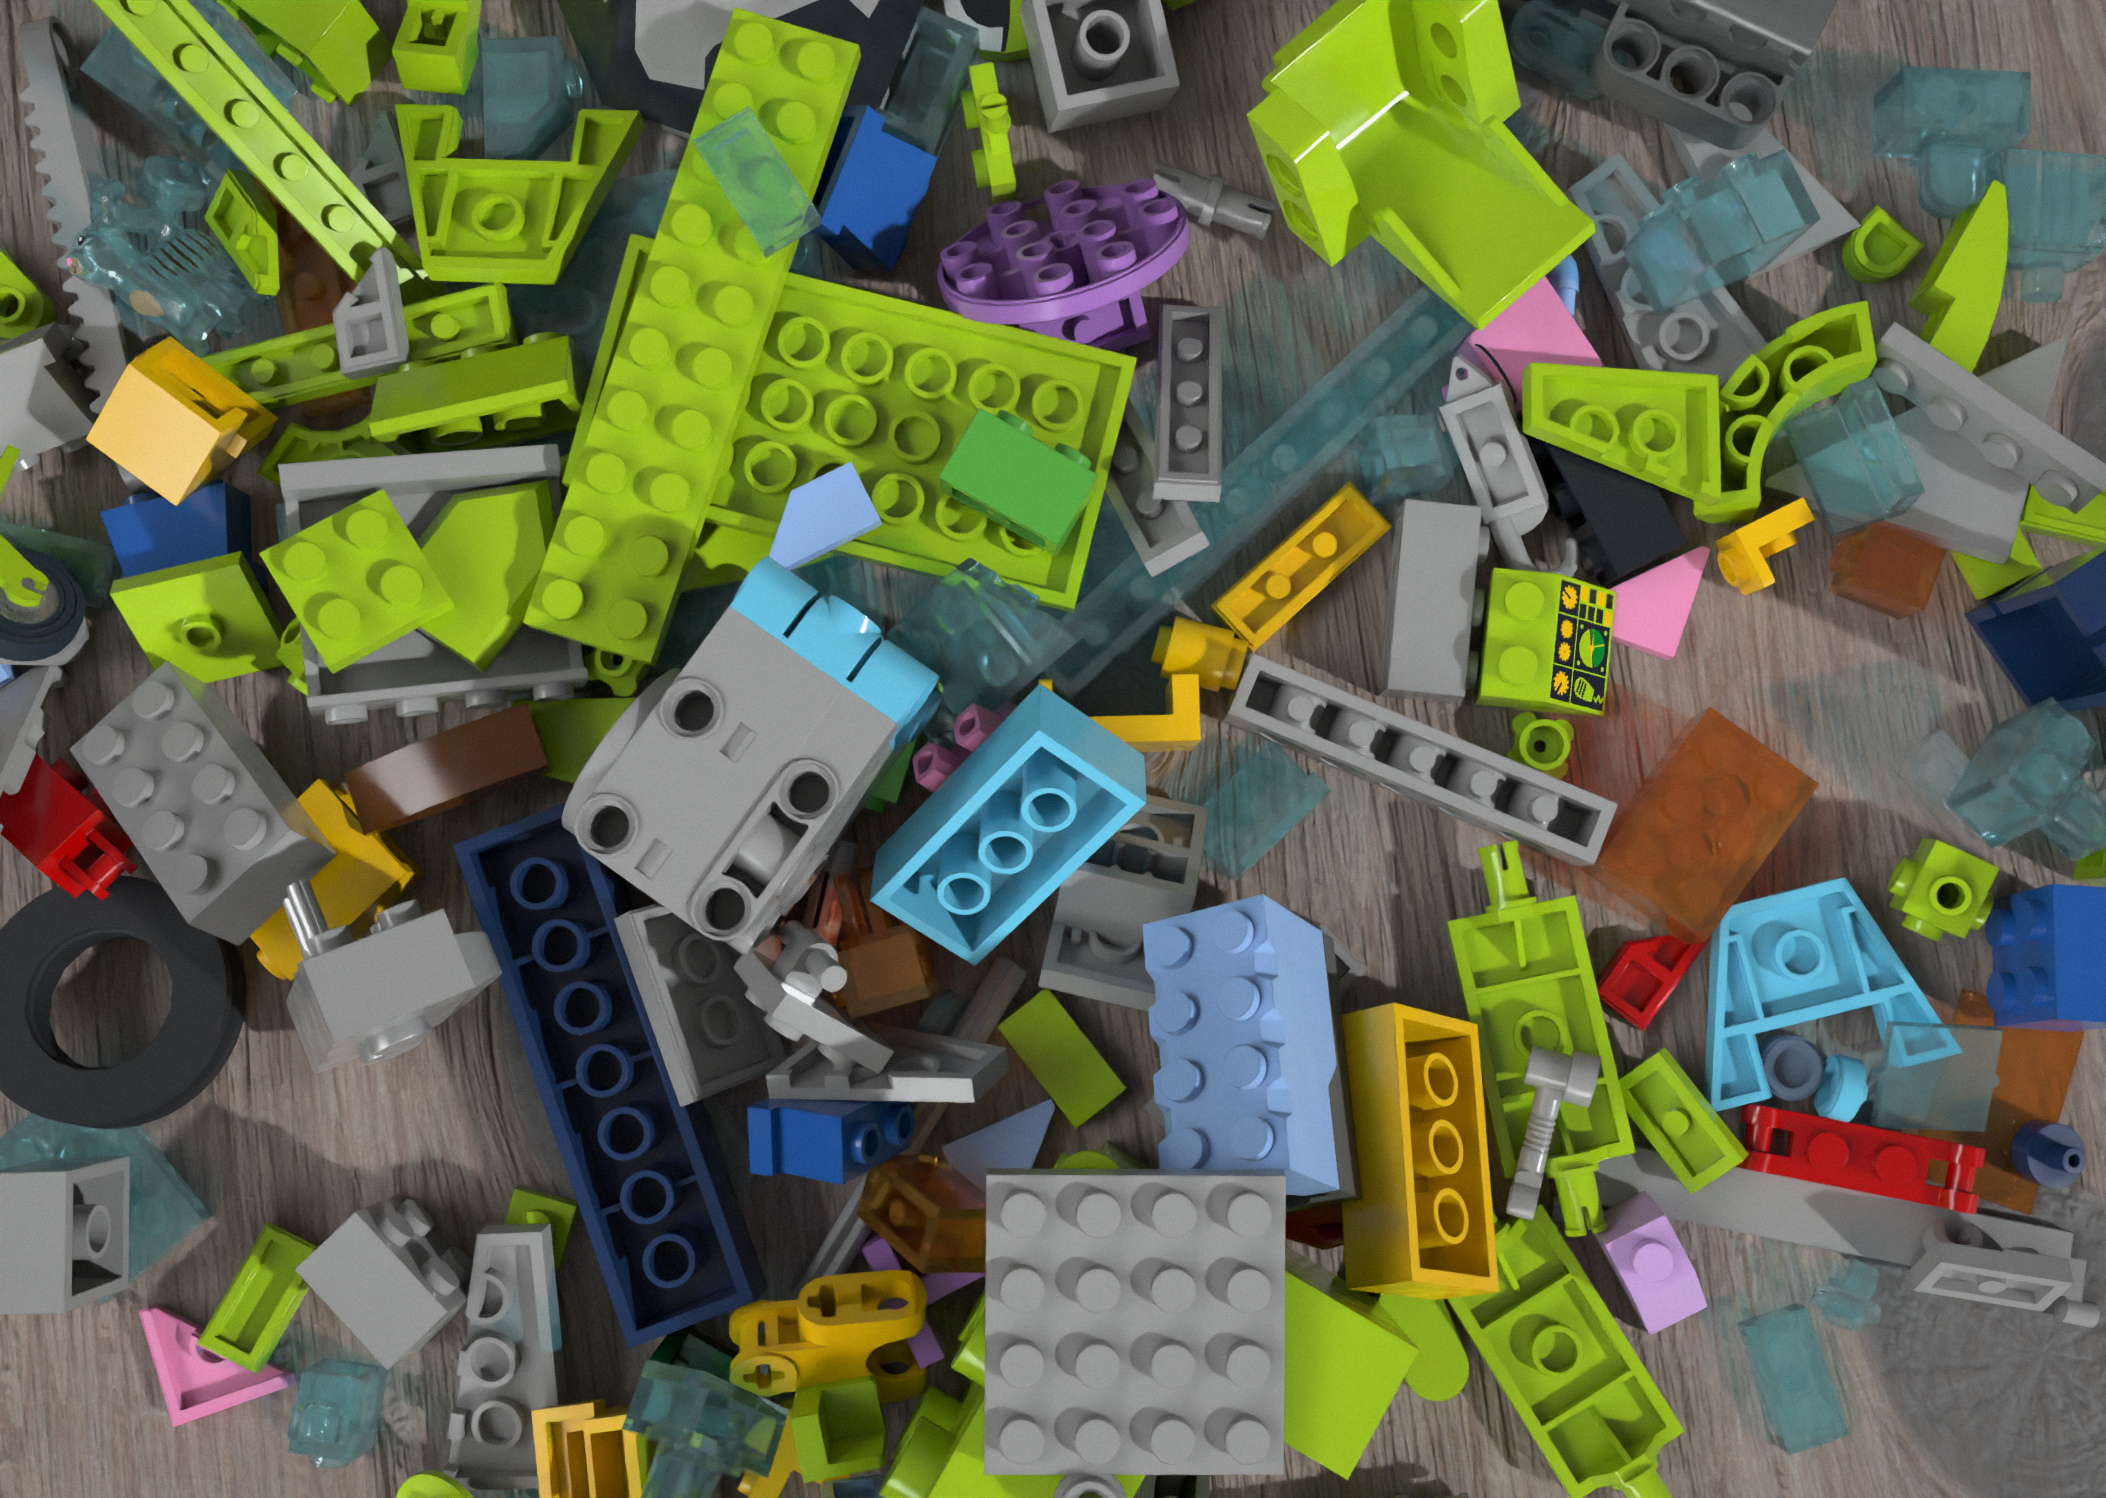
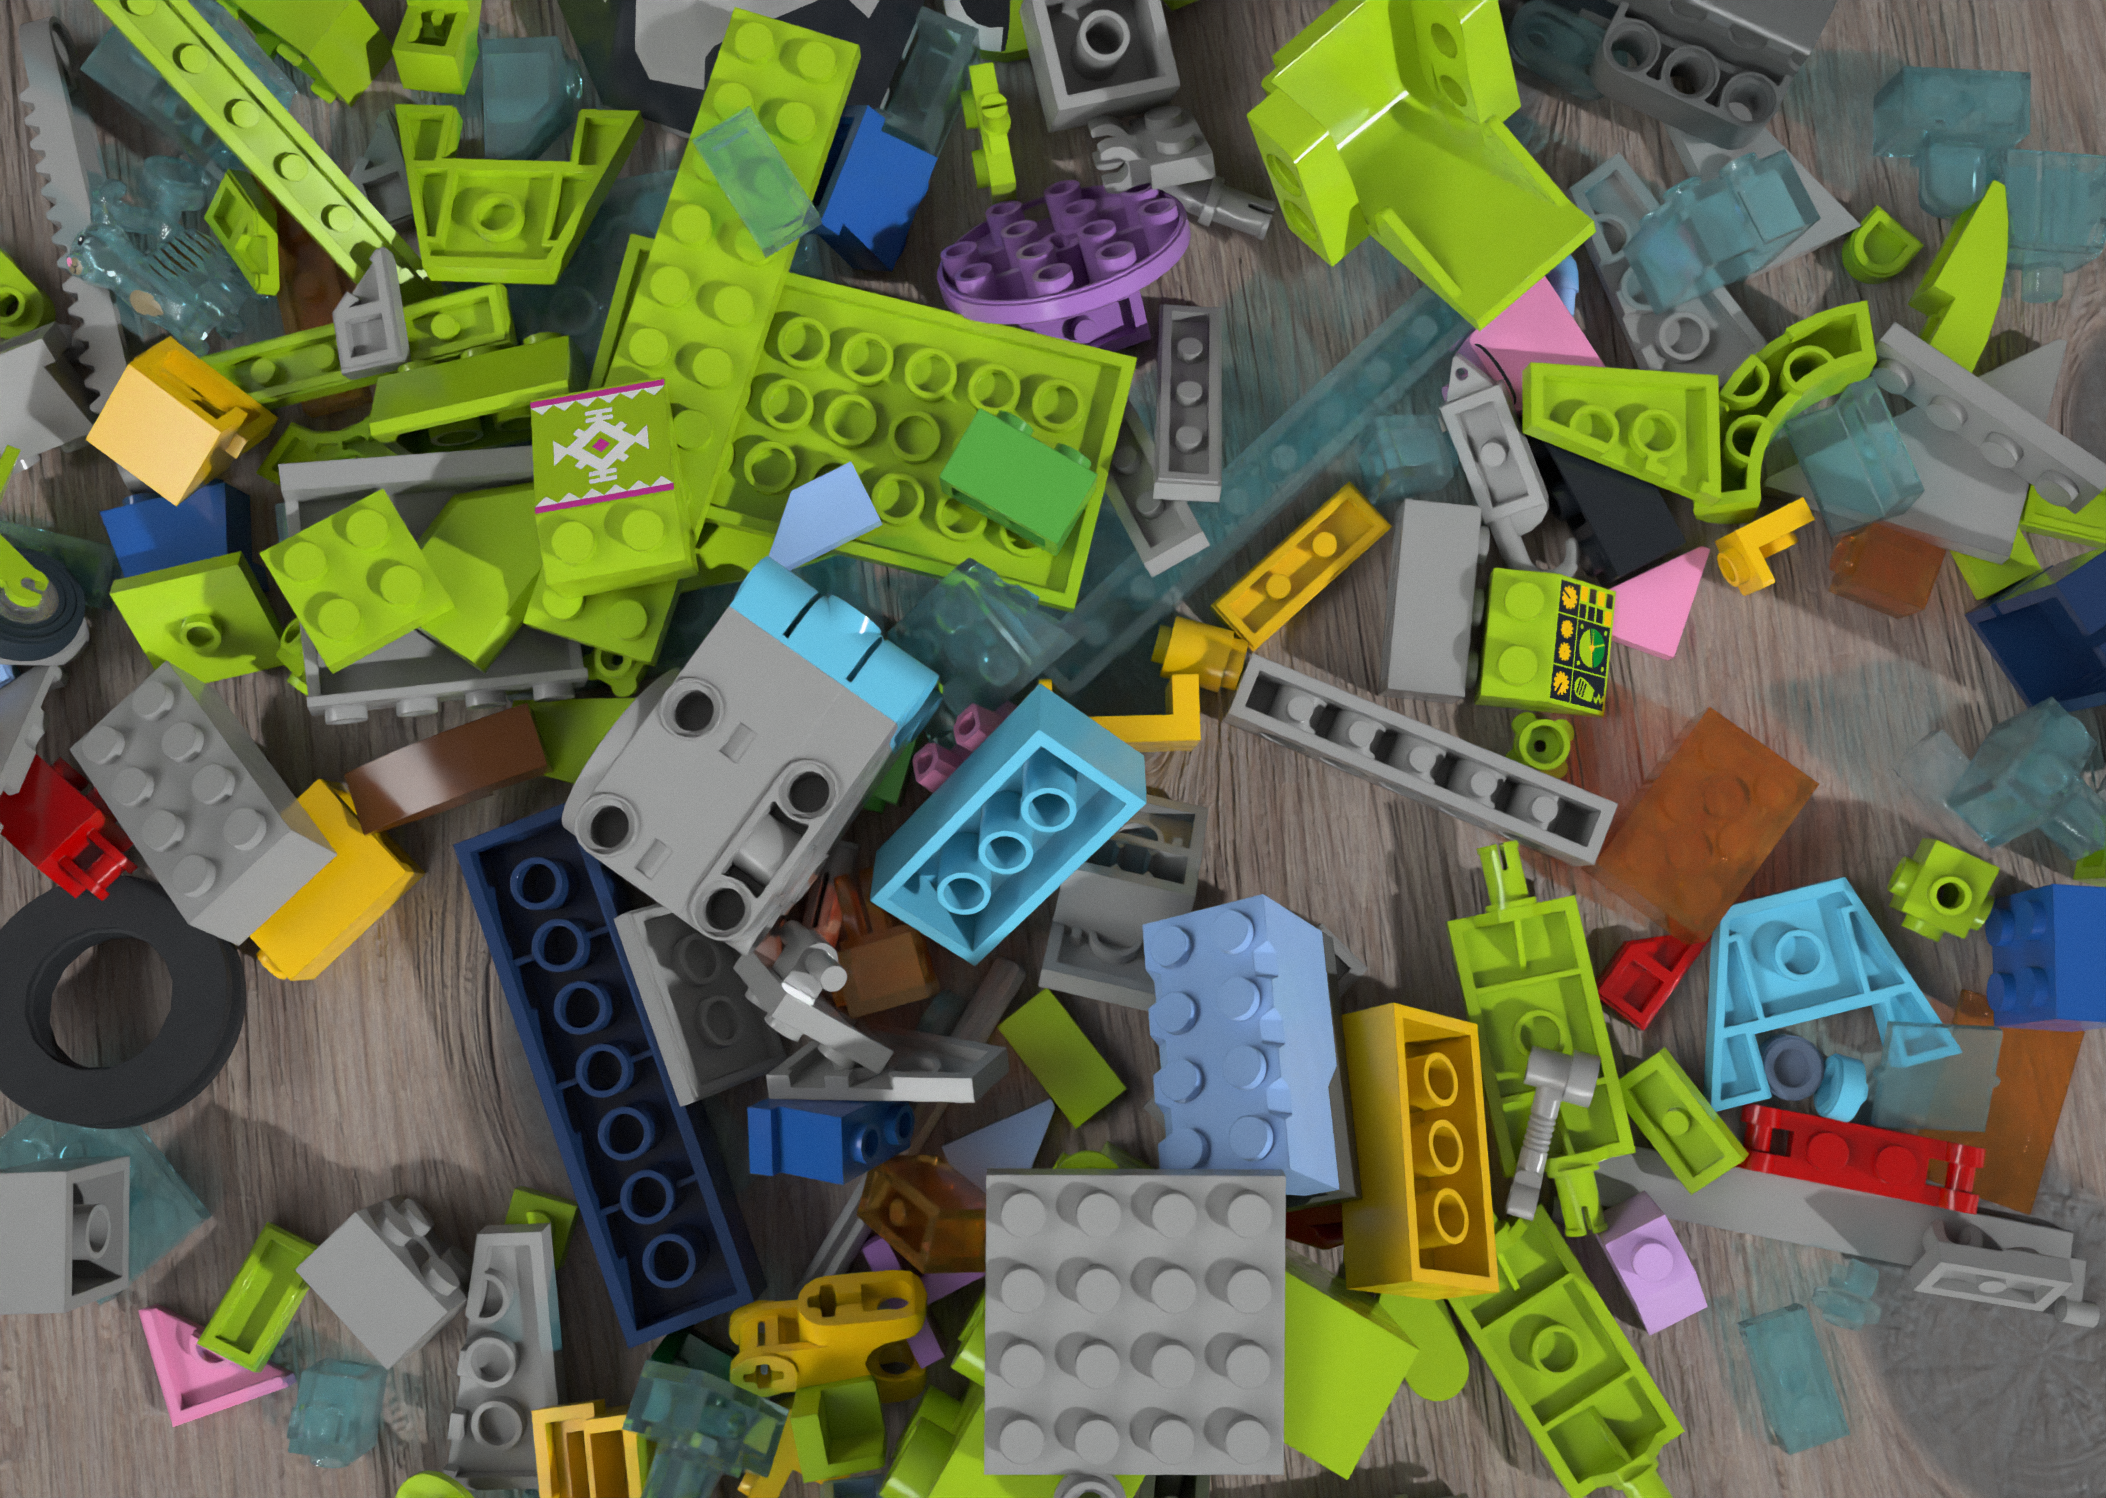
(381, 990): light grey piece -> none
(610, 490): none -> lime slope
(1155, 149): none -> light grey plate
(1258, 809): clear light blue panel -> none
(2047, 1153): dark blue tile -> none

